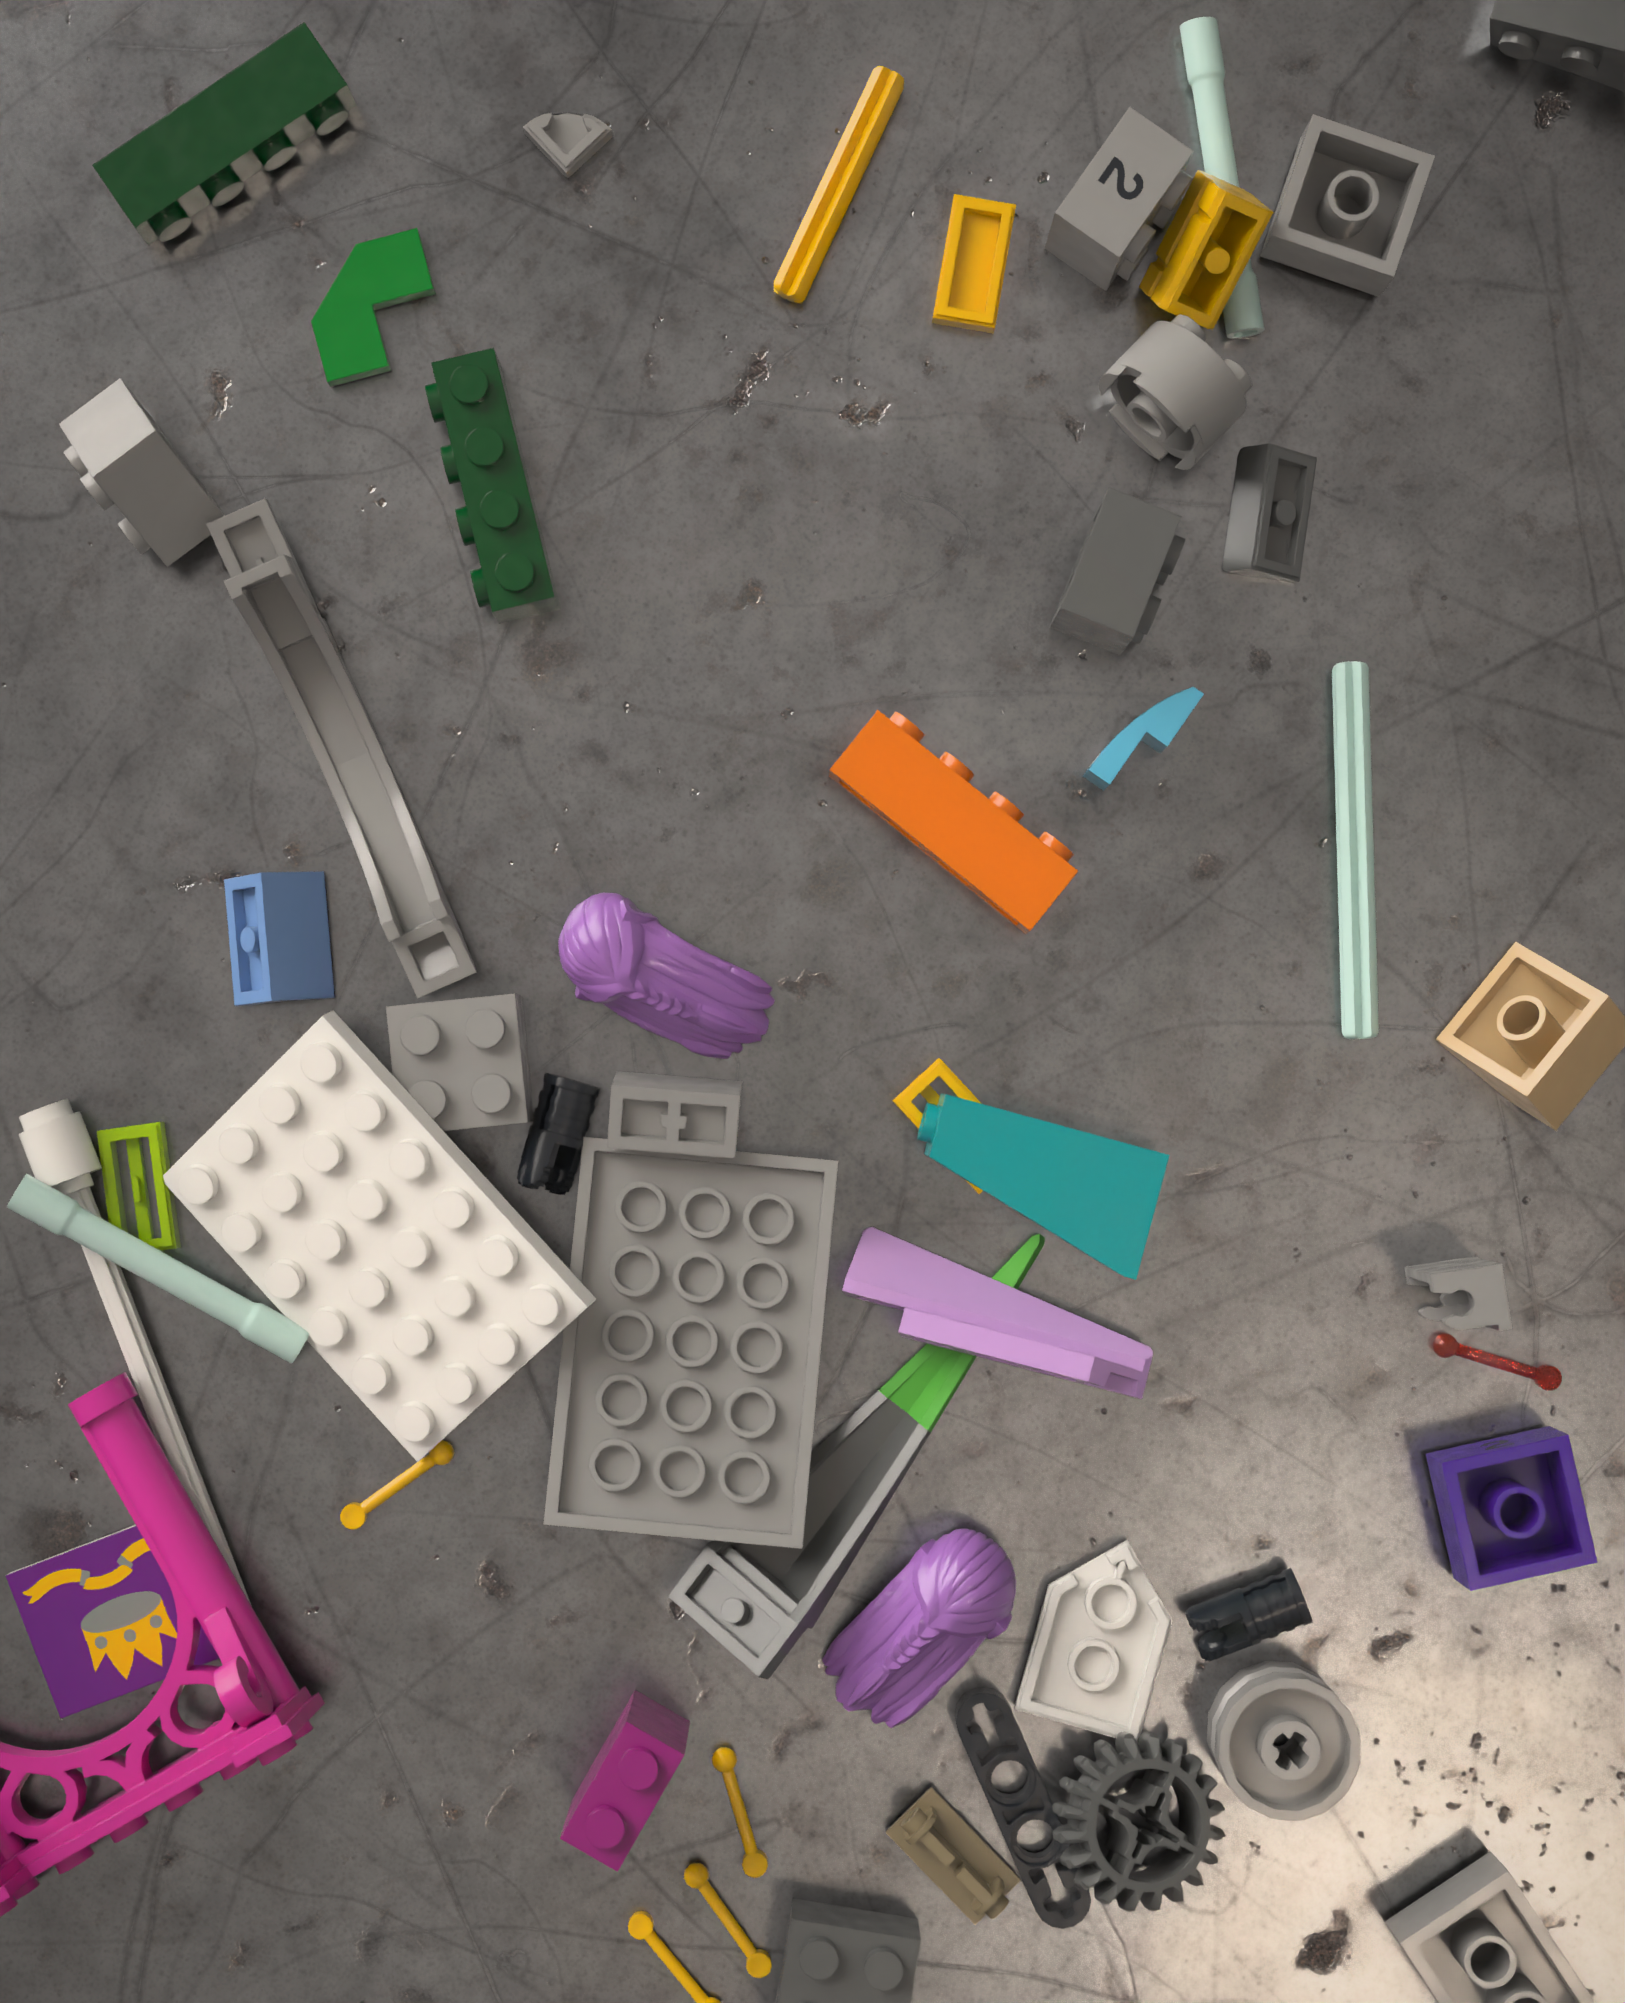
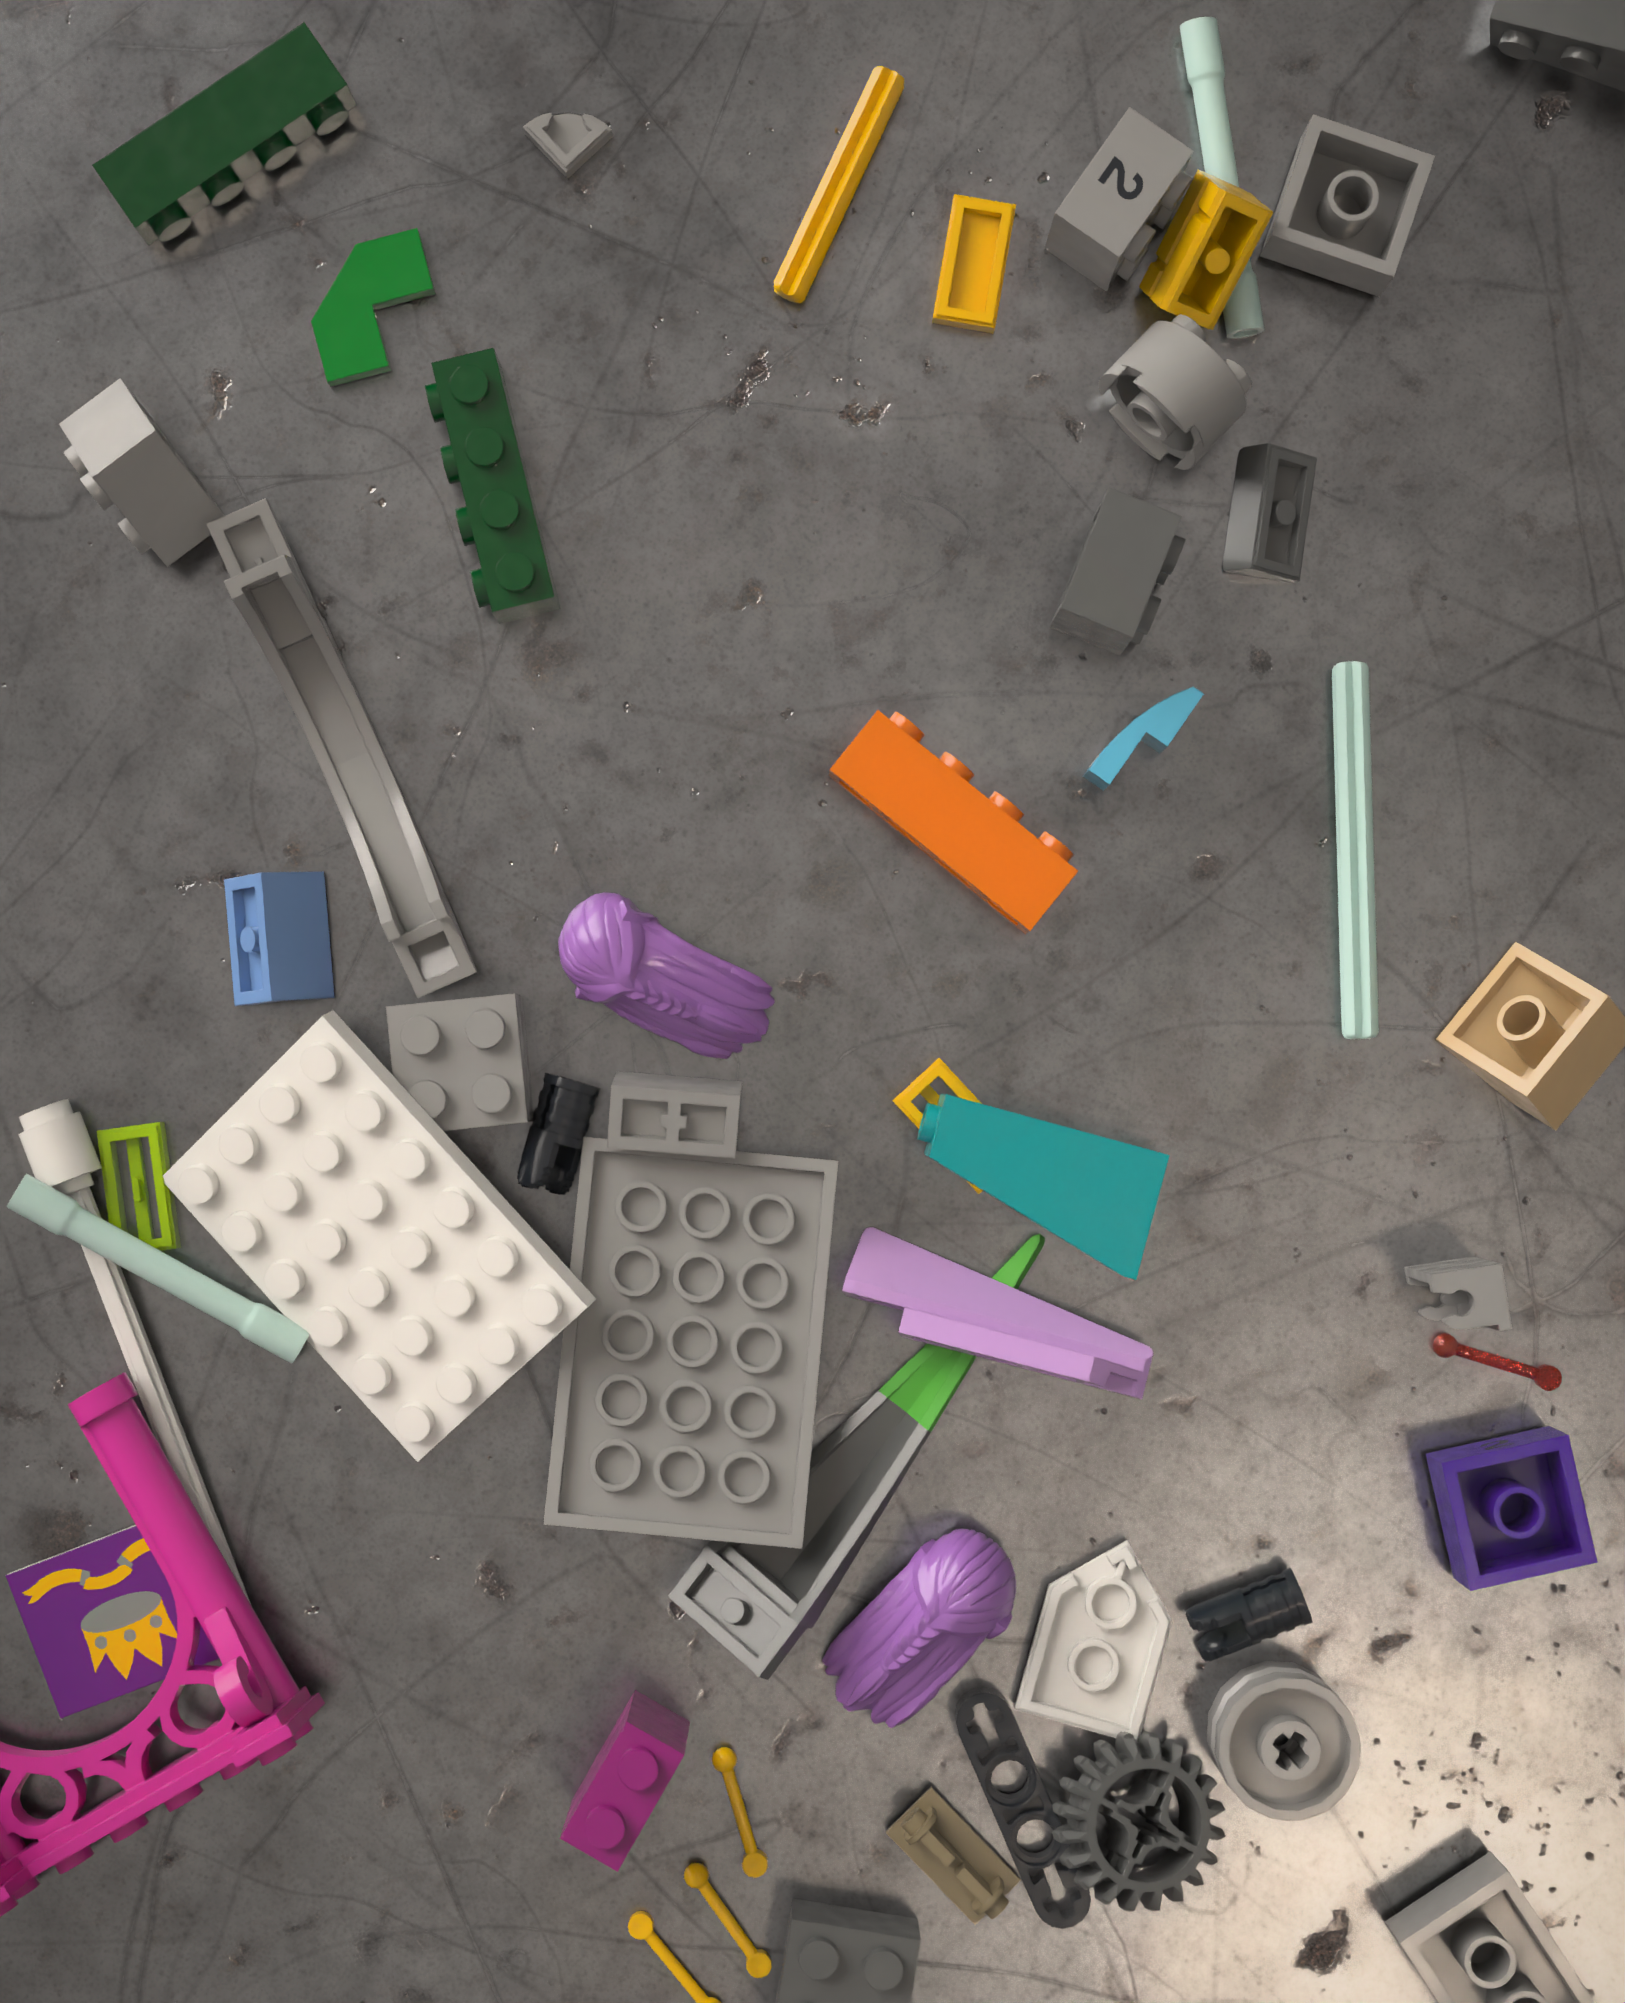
(355, 1513): yellow hinge -> none

